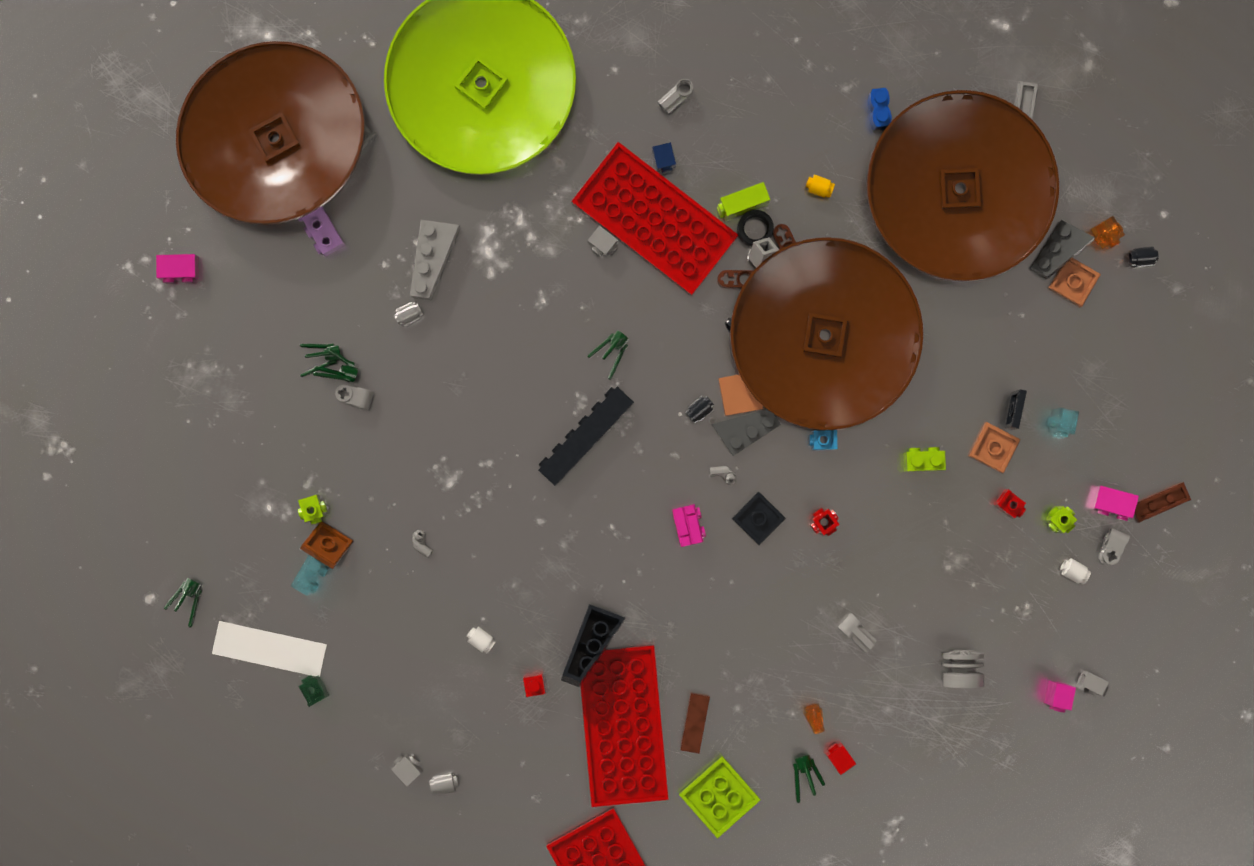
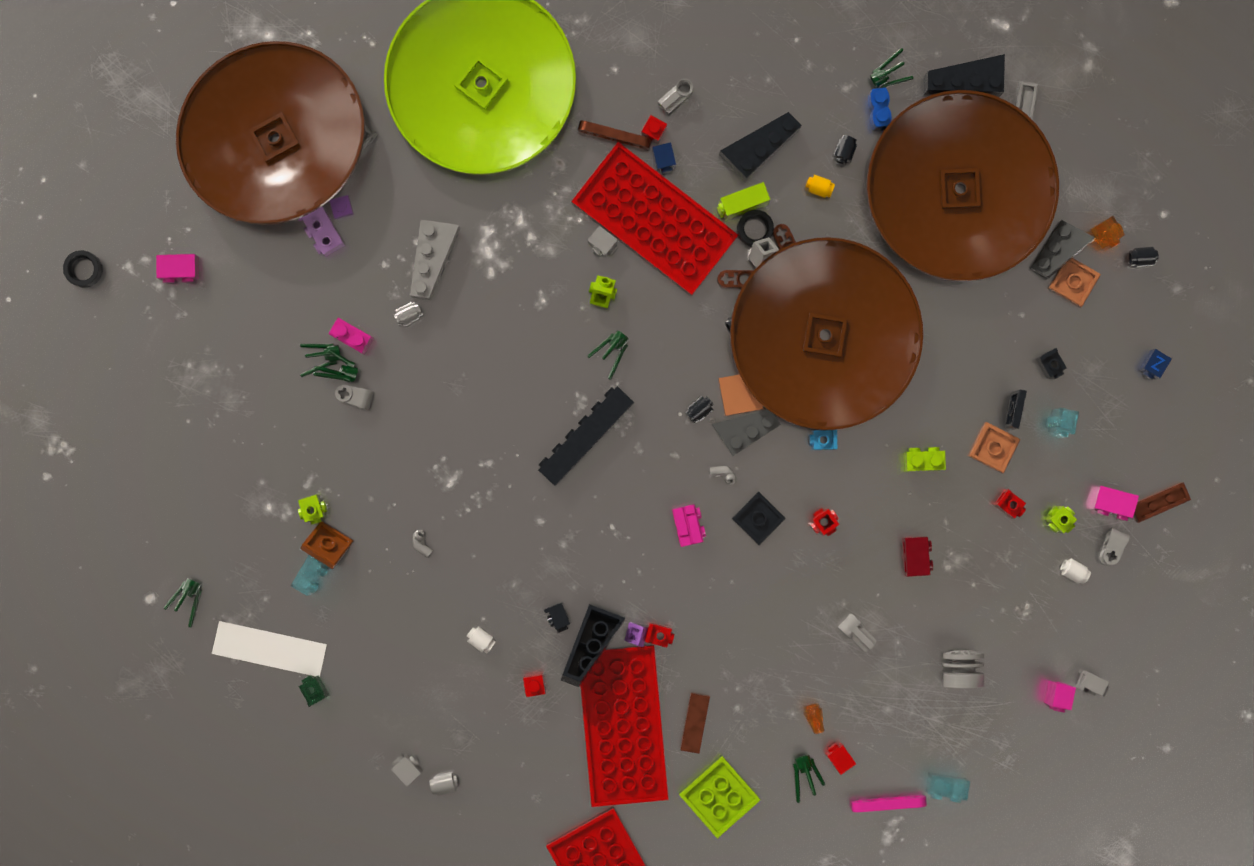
(67, 268): none -> black tyre
(341, 207): none -> medium lavender plate
(351, 336): none -> dark pink brick
(558, 617): none -> black brick
(602, 291): none -> lime brick
(614, 135): none -> copper beam
(636, 634): none -> medium lavender plate
(654, 129): none -> red brick
(654, 629): none -> red brick
(759, 146): none -> black wedge
(845, 149): none -> black brick
(880, 77): none -> dark green plant
(889, 803): none -> dark pink beam
(916, 556): none -> dark red brick
(947, 786): none -> clear light blue brick
(978, 75): none -> black wedge
(1045, 364): none -> black brick
(1155, 364): none -> dark blue brick

